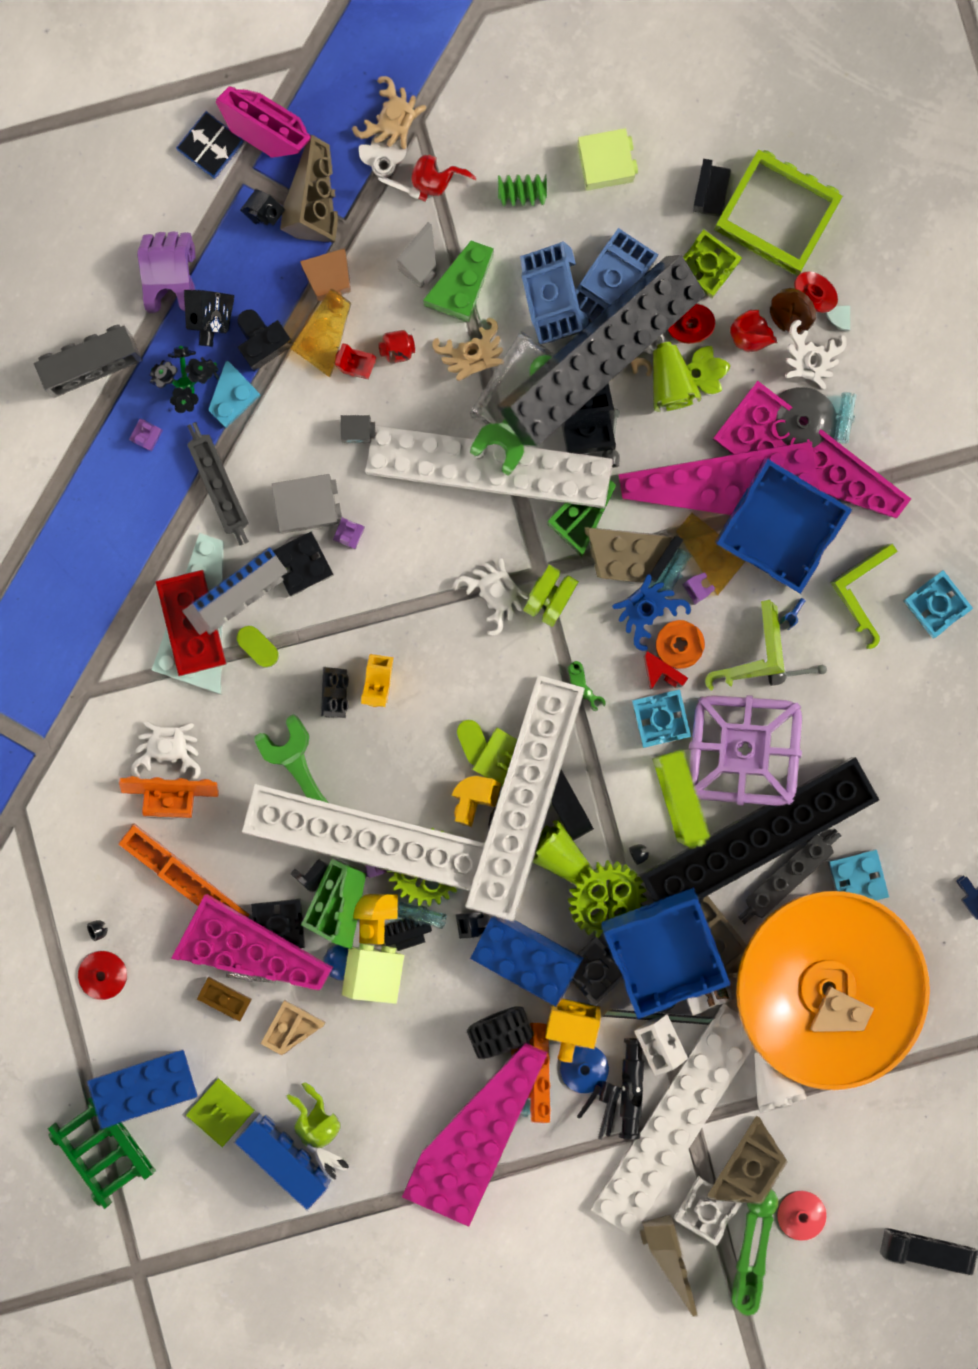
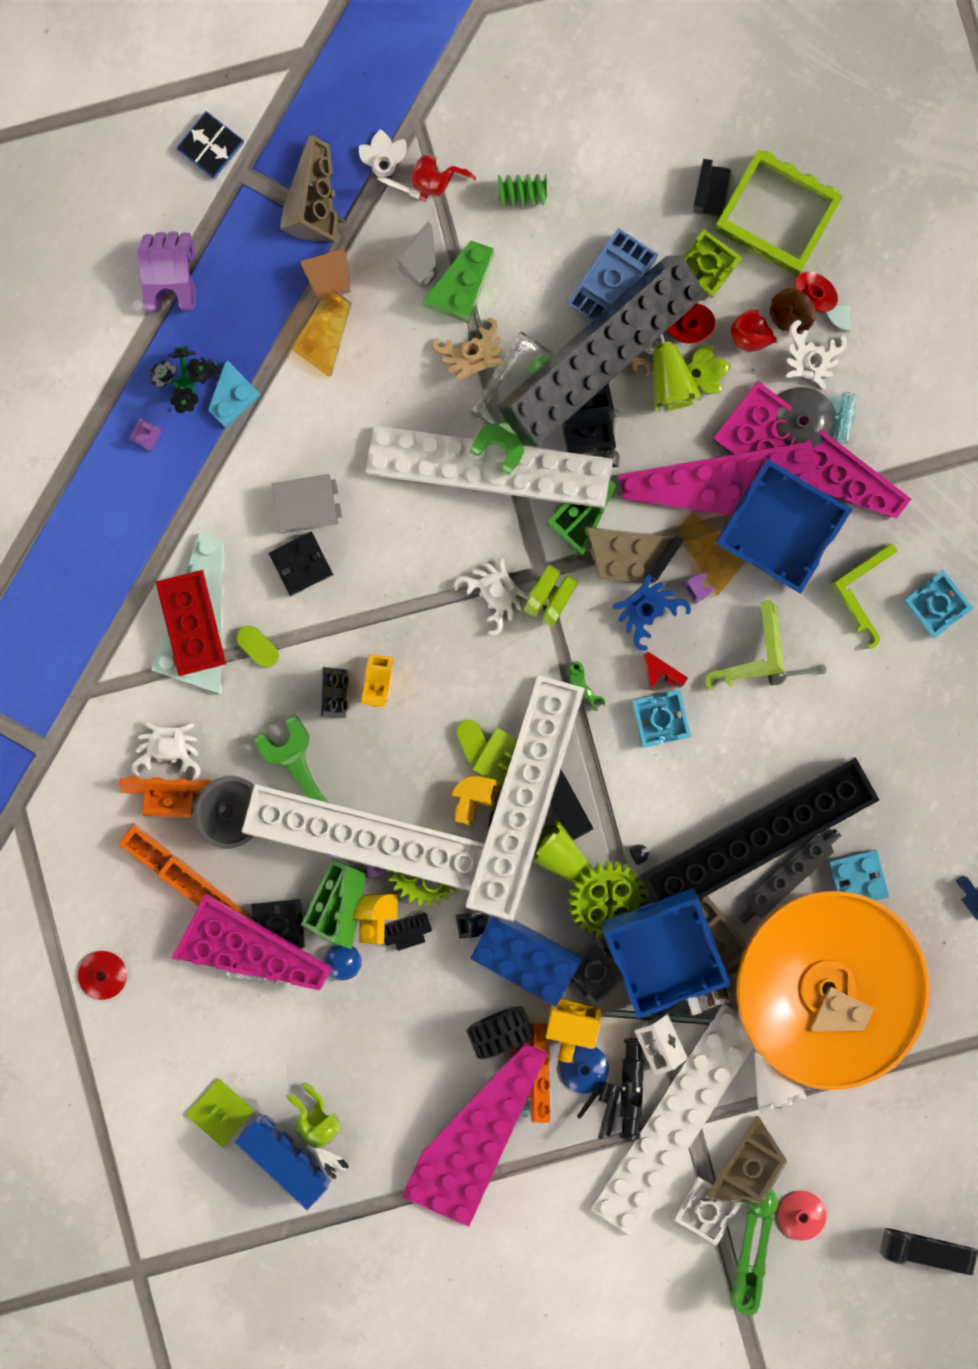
(87, 361): dark grey brick -> none
(96, 930): black hinge -> none
(126, 1147): green fence -> none
(142, 1089): blue brick -> none
(207, 313): black torso -> none
(217, 484): dark grey plate -> none
(224, 828): none -> dark grey dish
(224, 999): pearl gold plate -> none
(231, 594): light grey brick -> none
(262, 122): dark pink wedge -> none
(262, 208): black window -> none
(262, 341): black brick -> none
(290, 1028): tan wing -> none
(313, 877): black tile -> none
(348, 533): medium lavender tile -> none
(354, 362): red bracket -> none
(357, 429): dark grey brick -> none
(373, 974): yellowish green piece -> none
(394, 117): tan animal -> none
(397, 346): red head -> none
(421, 915): clear light blue pin -> none
(552, 293): medium blue plate -> none
(607, 159): yellowish green piece -> none
(665, 1247): dark tan wedge -> none
(675, 570): clear light blue pin -> none
(681, 799): lime window -> none
(686, 632): orange plate -> none
(756, 761): lavender plate -> none
(791, 616): blue hand -> none

